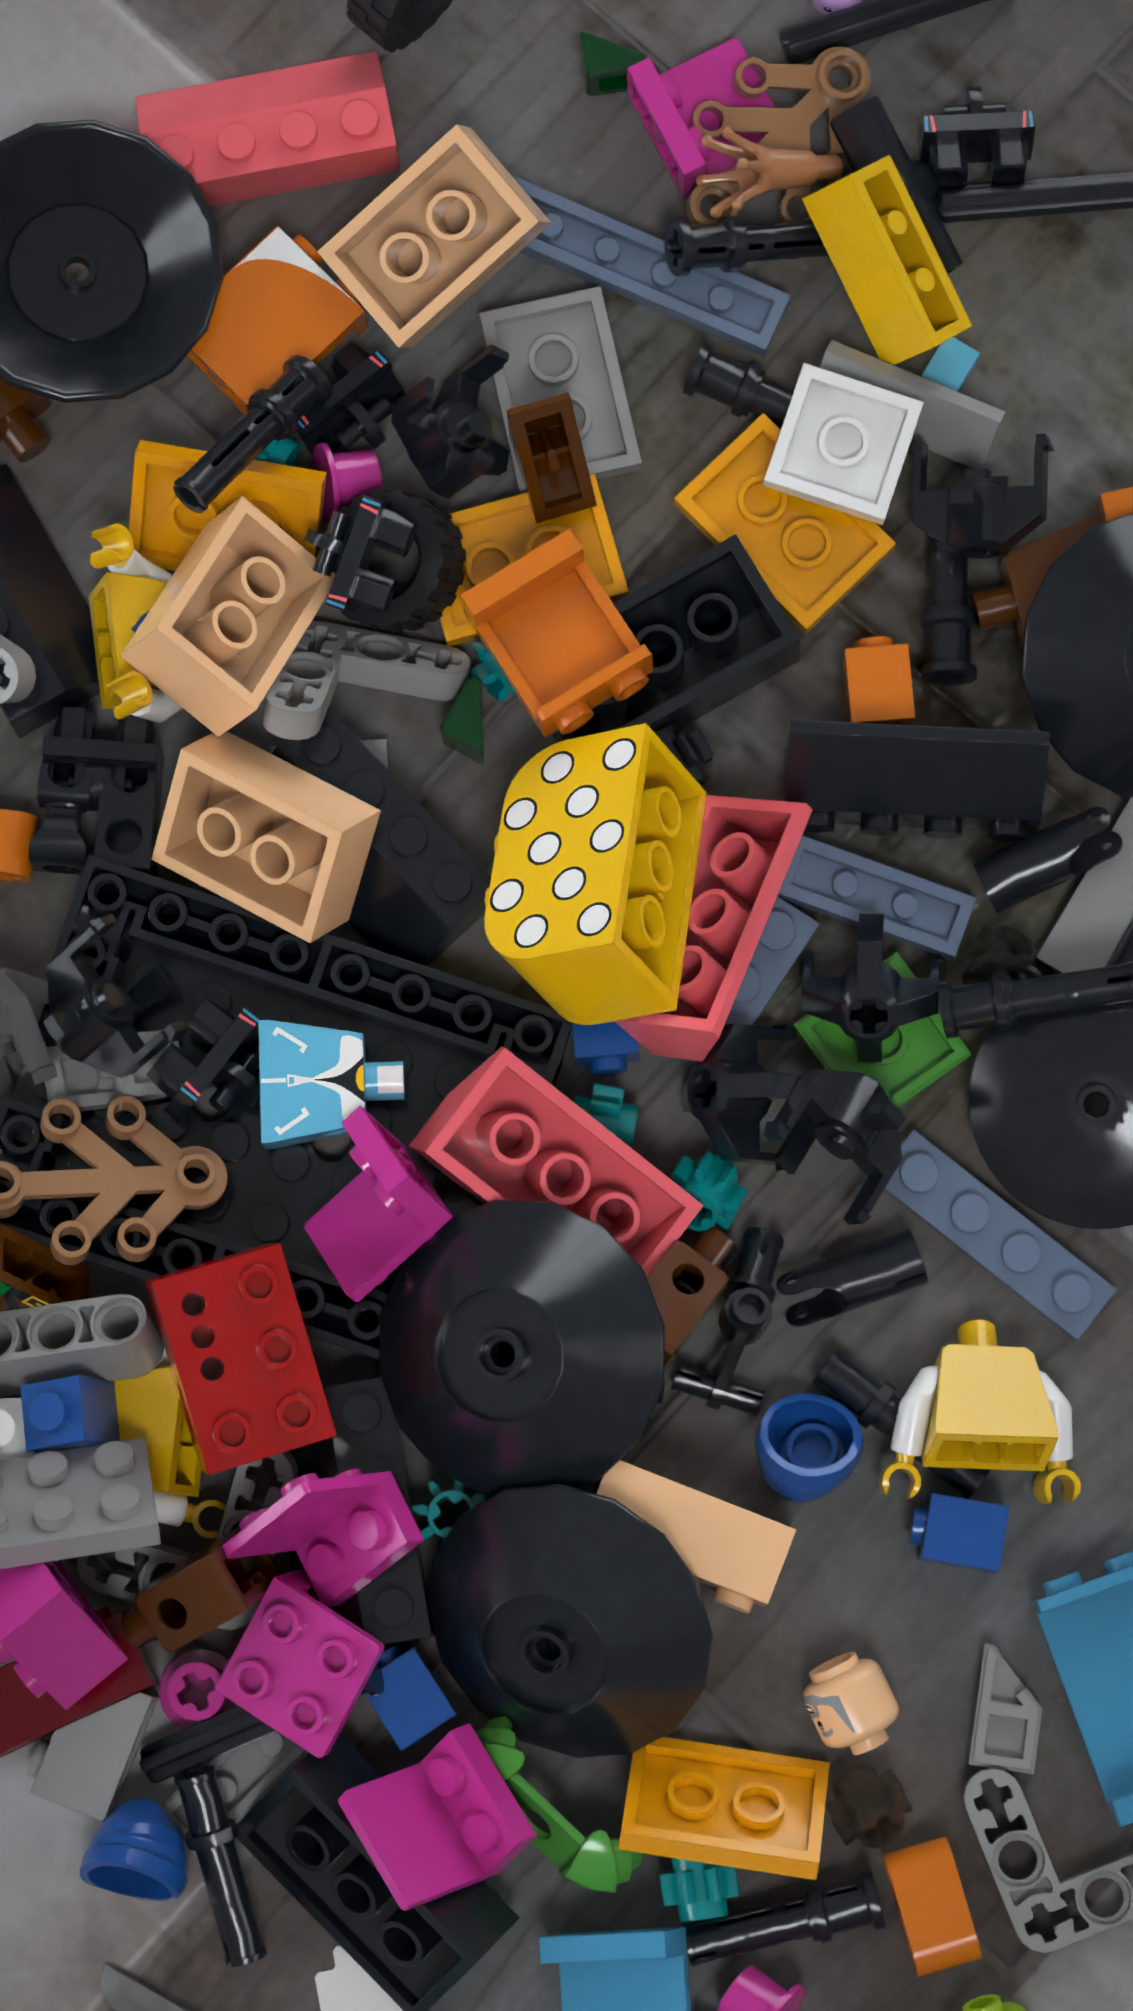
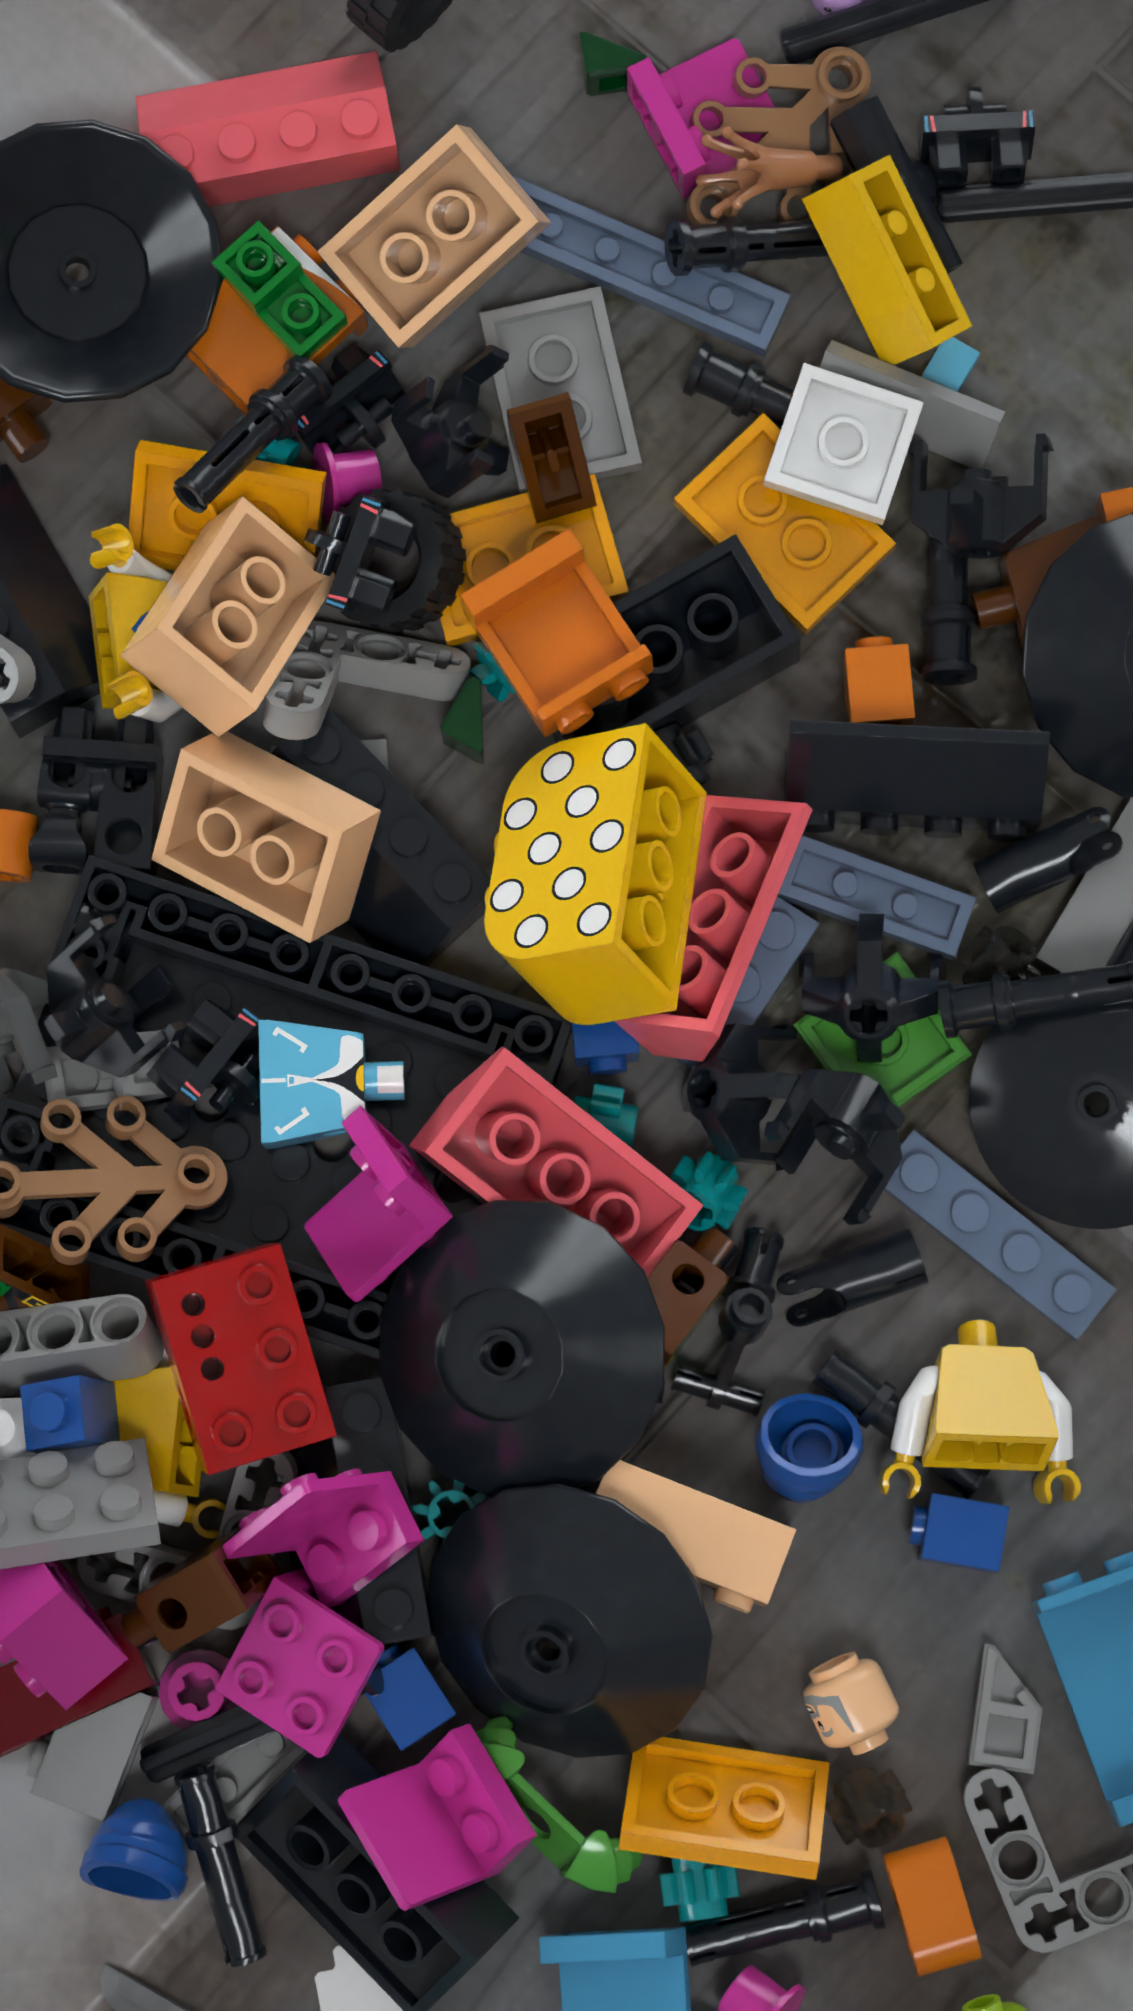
(279, 292): none -> green slope

